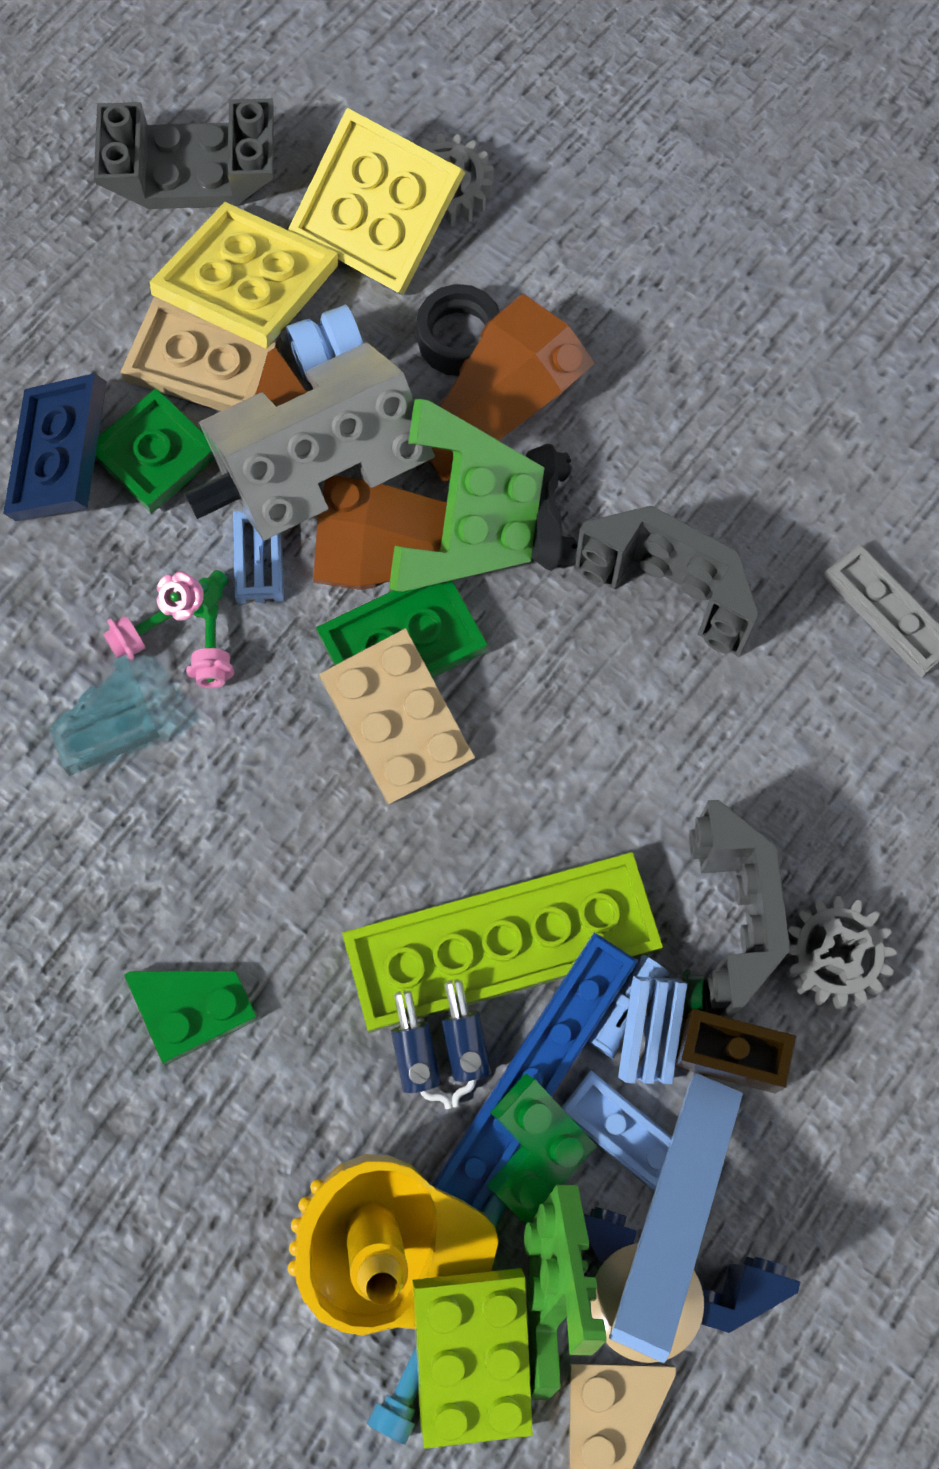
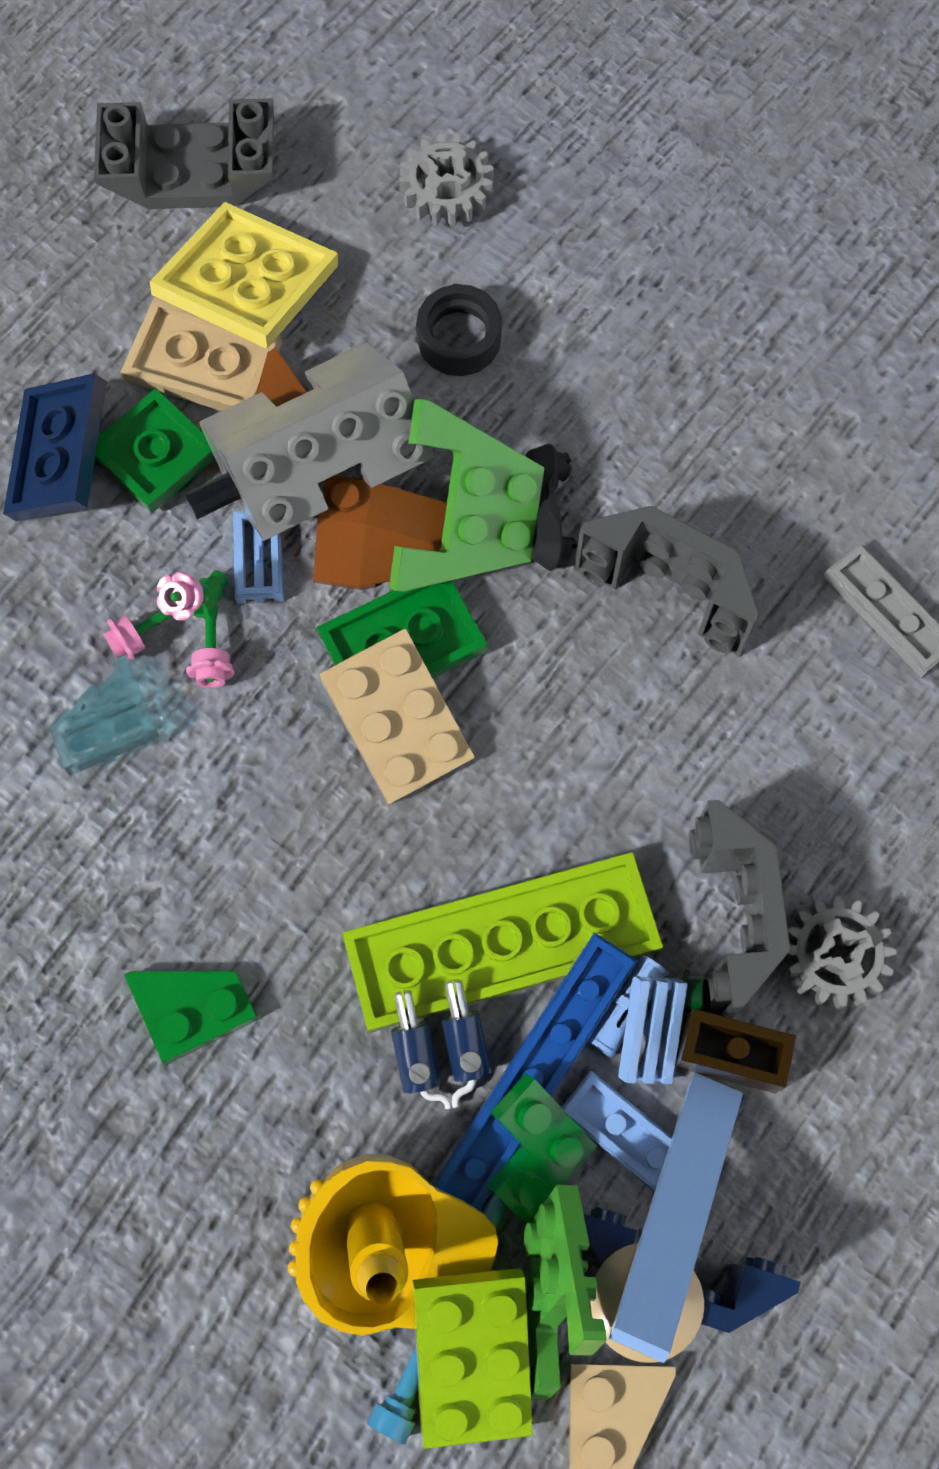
(323, 341): light blue wheel -> none
(376, 200): light yellow plate -> none
(513, 372): dark orange wedge -> none

